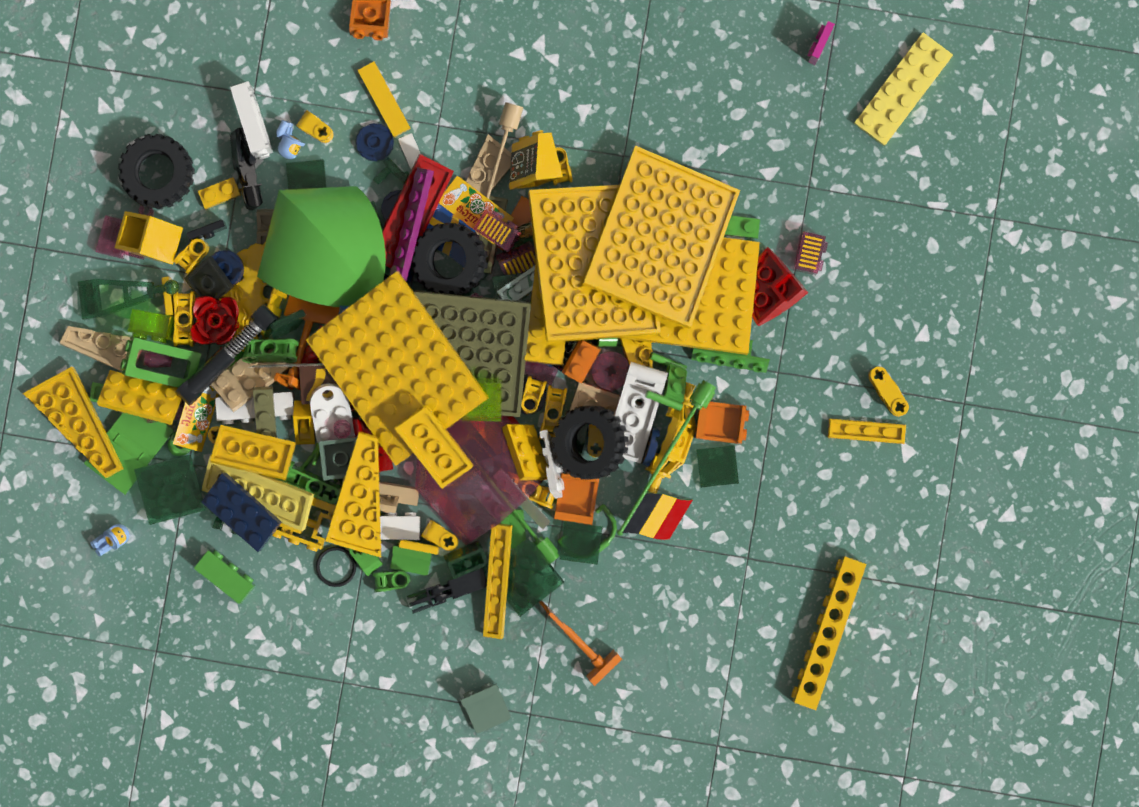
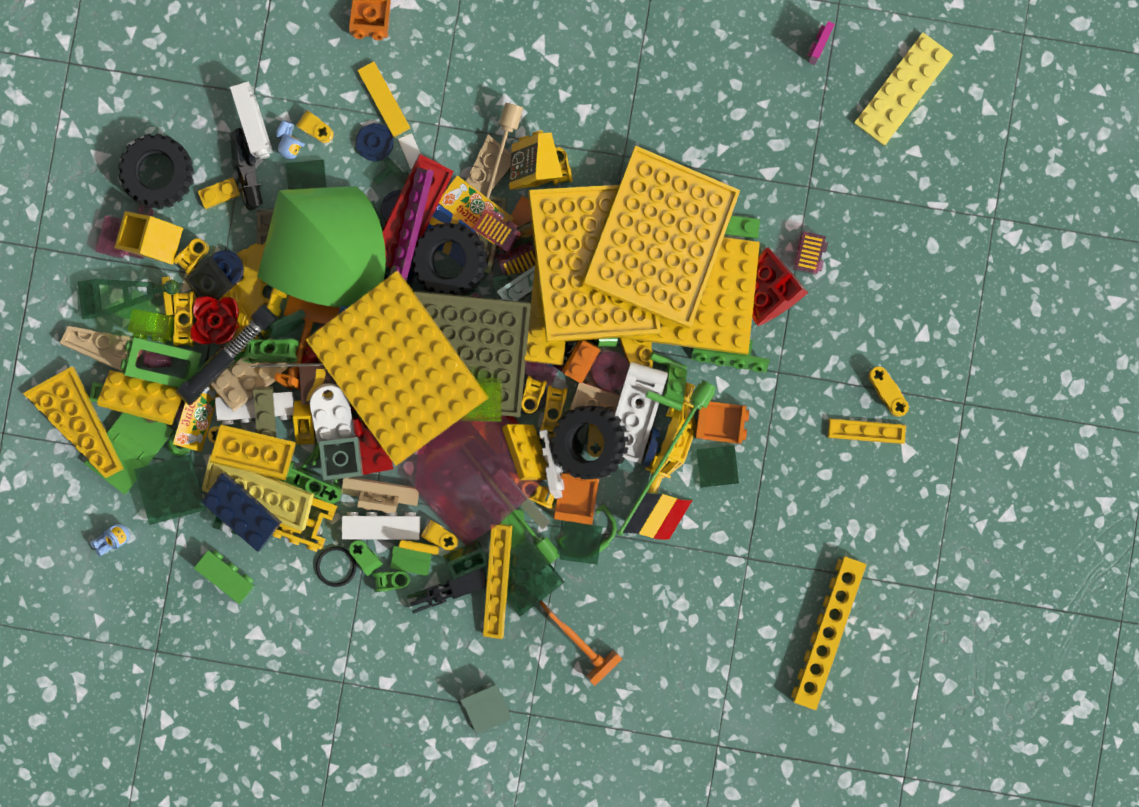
(207, 231): black plate -> none
(346, 433): clear pink bush -> none
(358, 506): yellow wing -> none
(434, 446): yellow plate -> none

